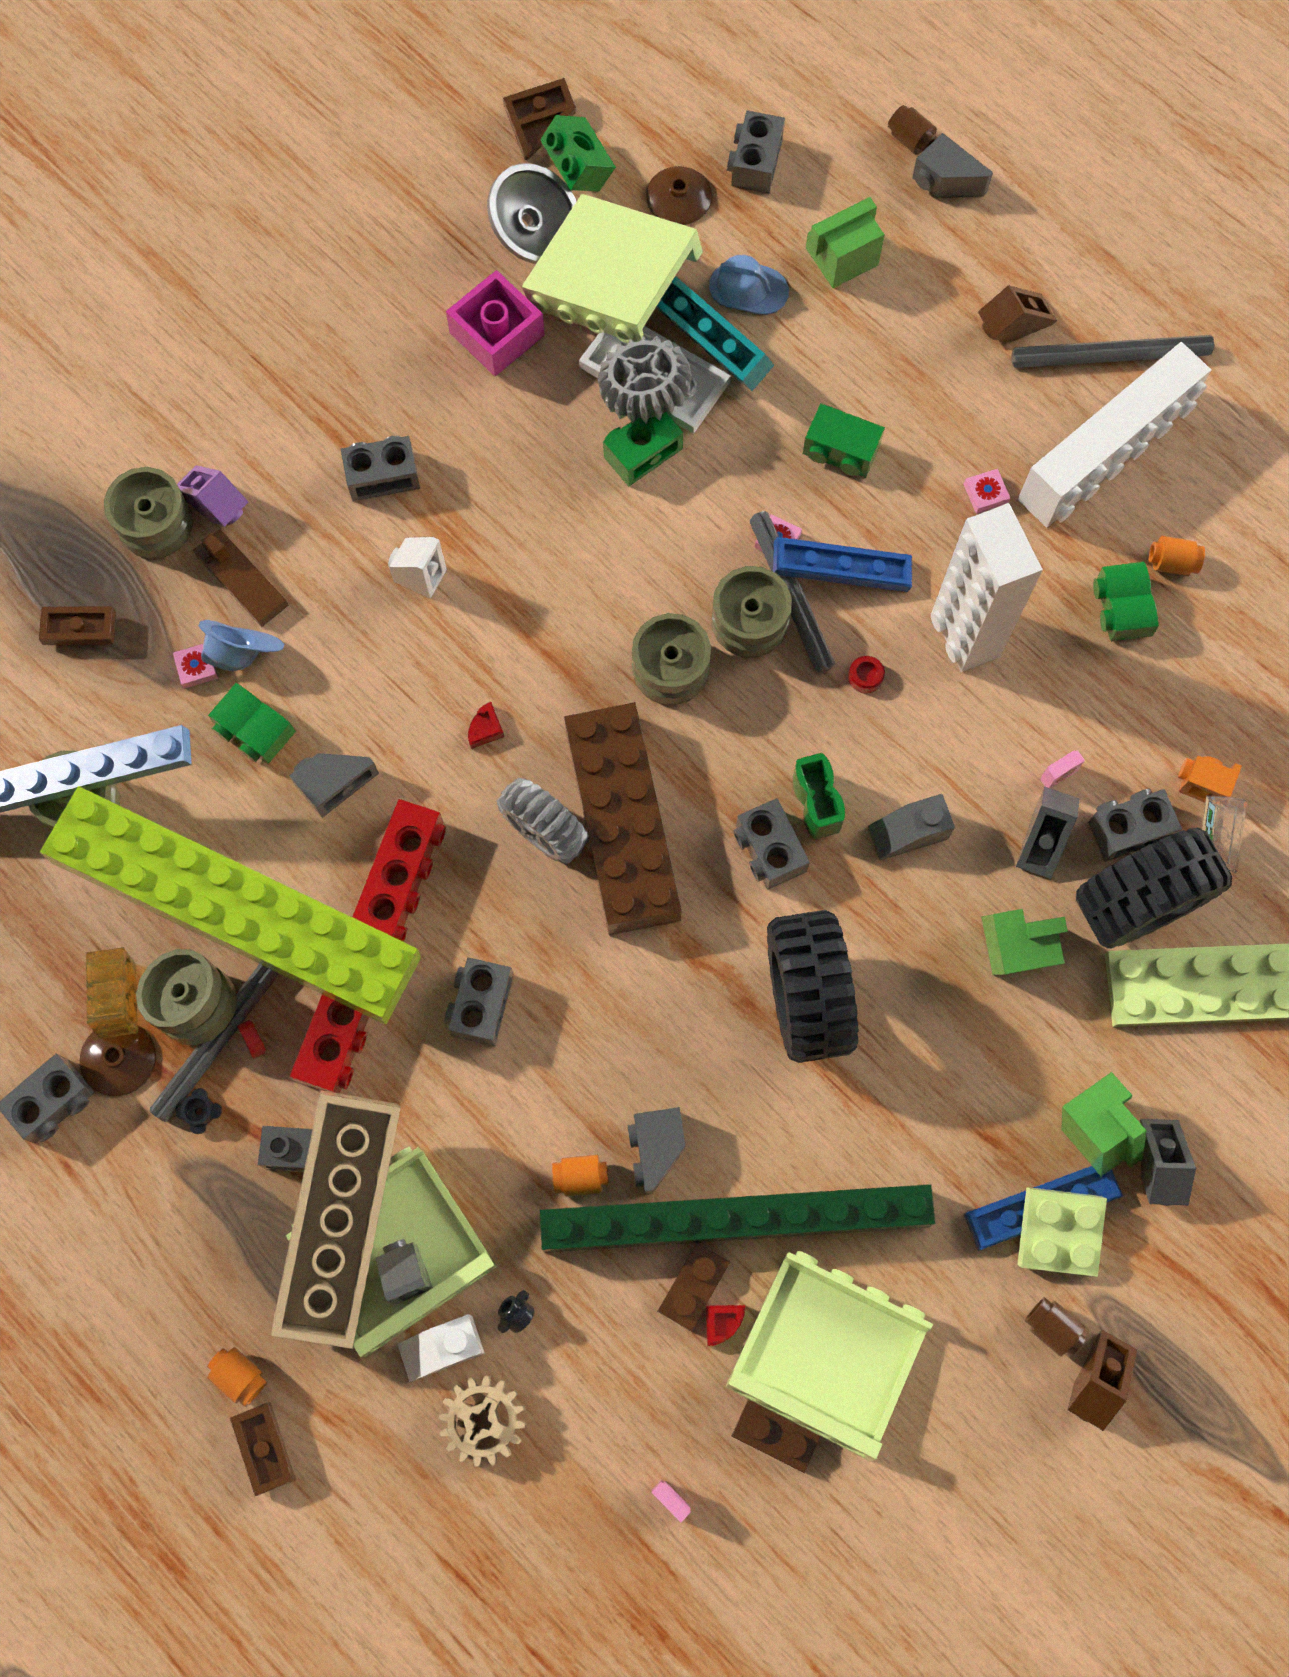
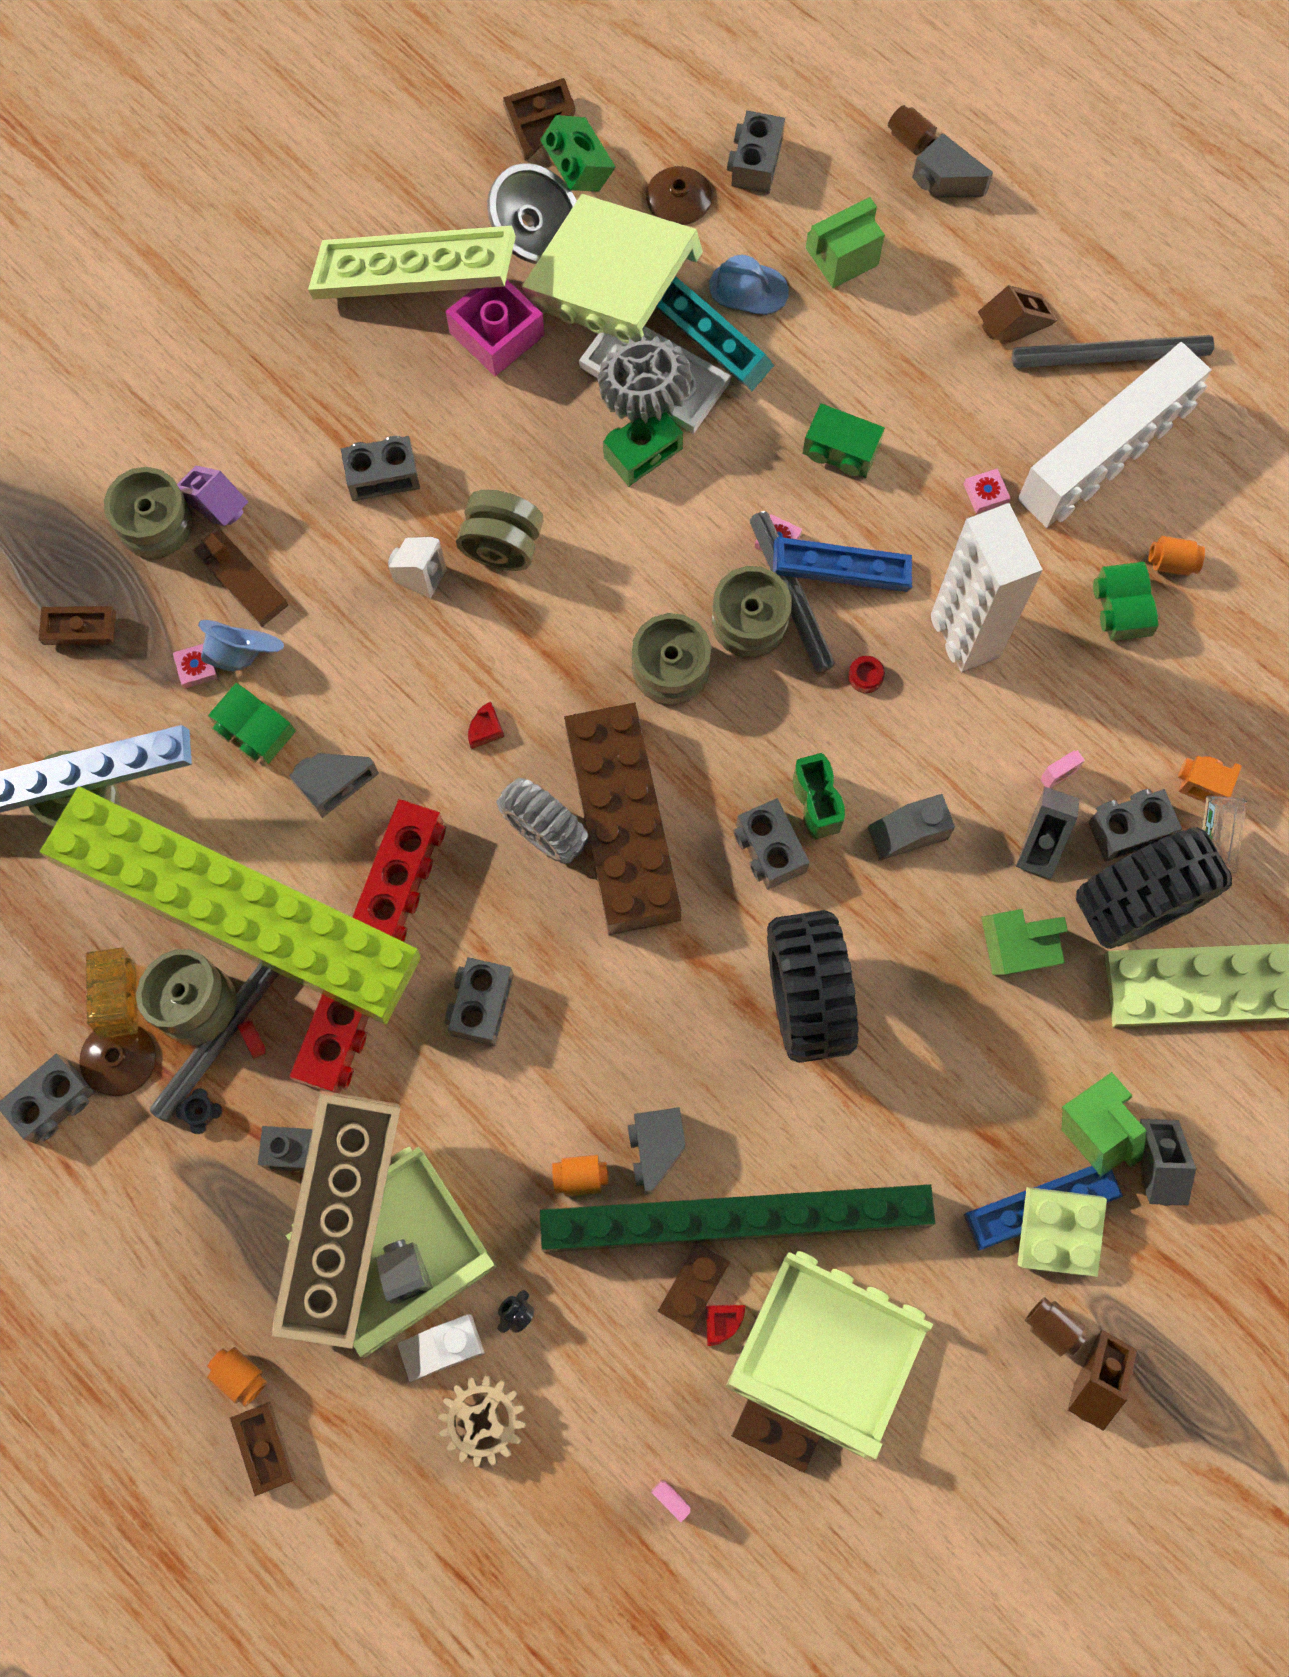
(413, 263): none -> yellowish green plate
(499, 530): none -> olive wheel

